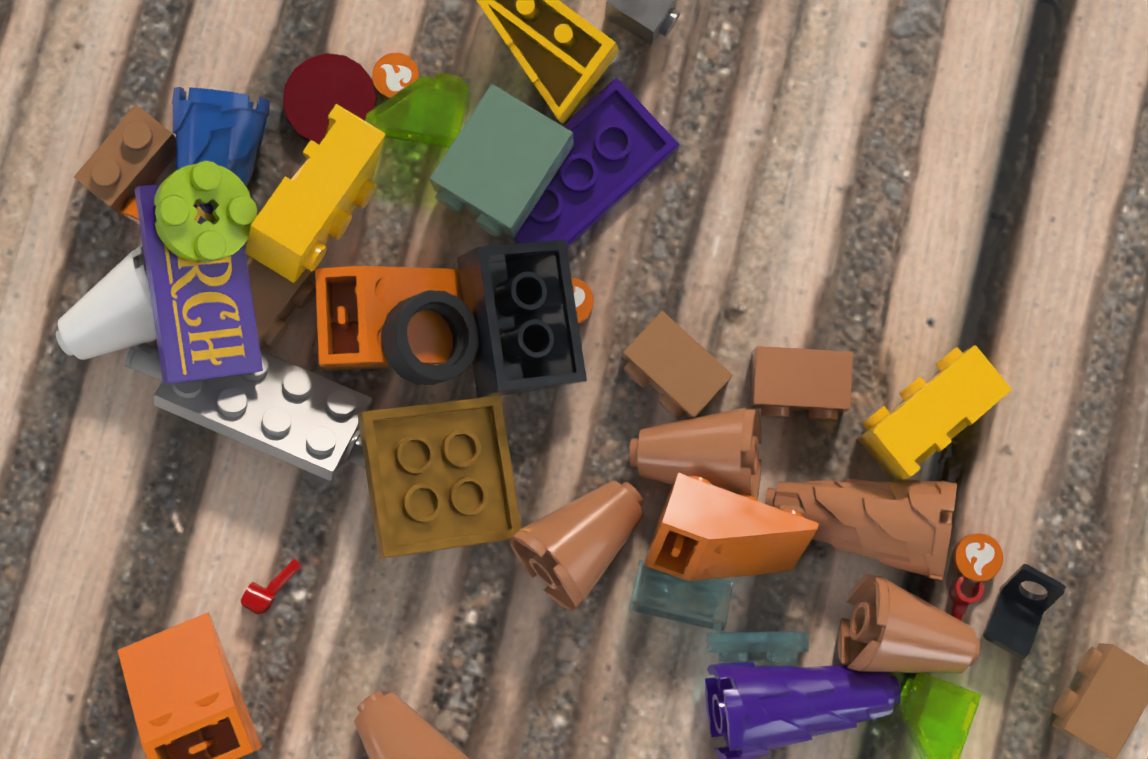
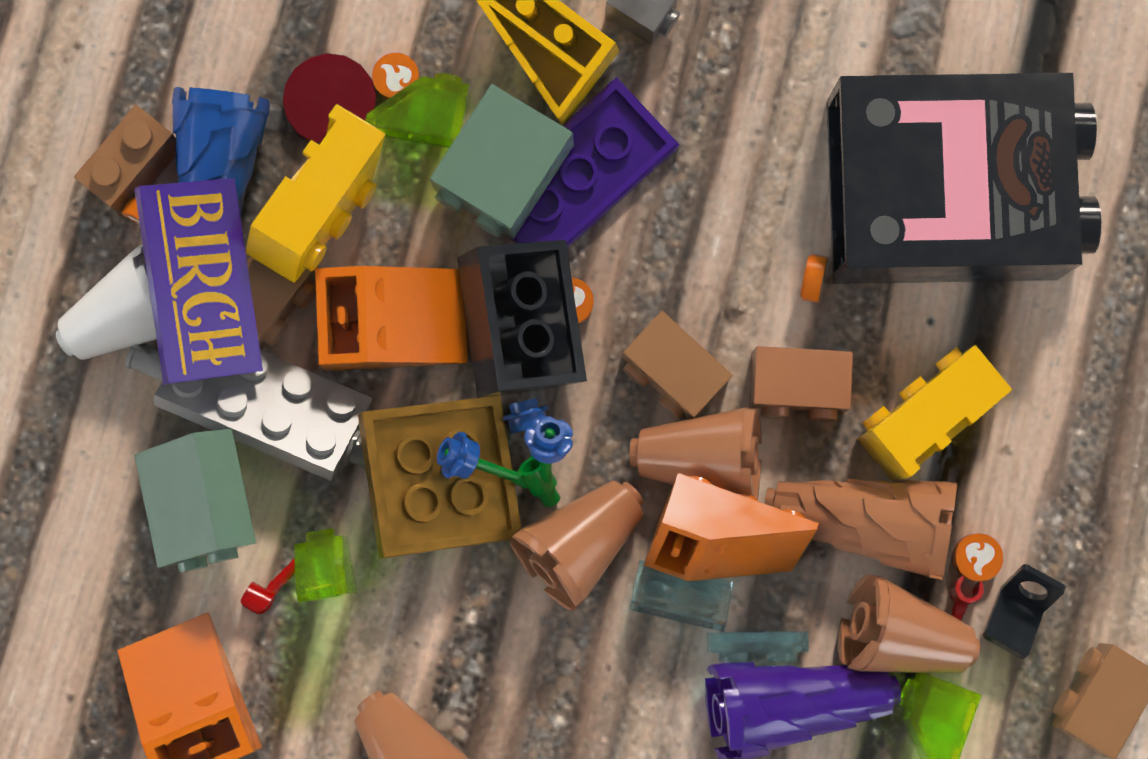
(175, 212): lime plate -> none
(195, 500): none -> sand green brick
(323, 567): none -> clear neon green slope
(462, 326): black tyre -> none
(547, 441): none -> blue plant
(813, 278): none -> orange tile
(959, 178): none -> brick

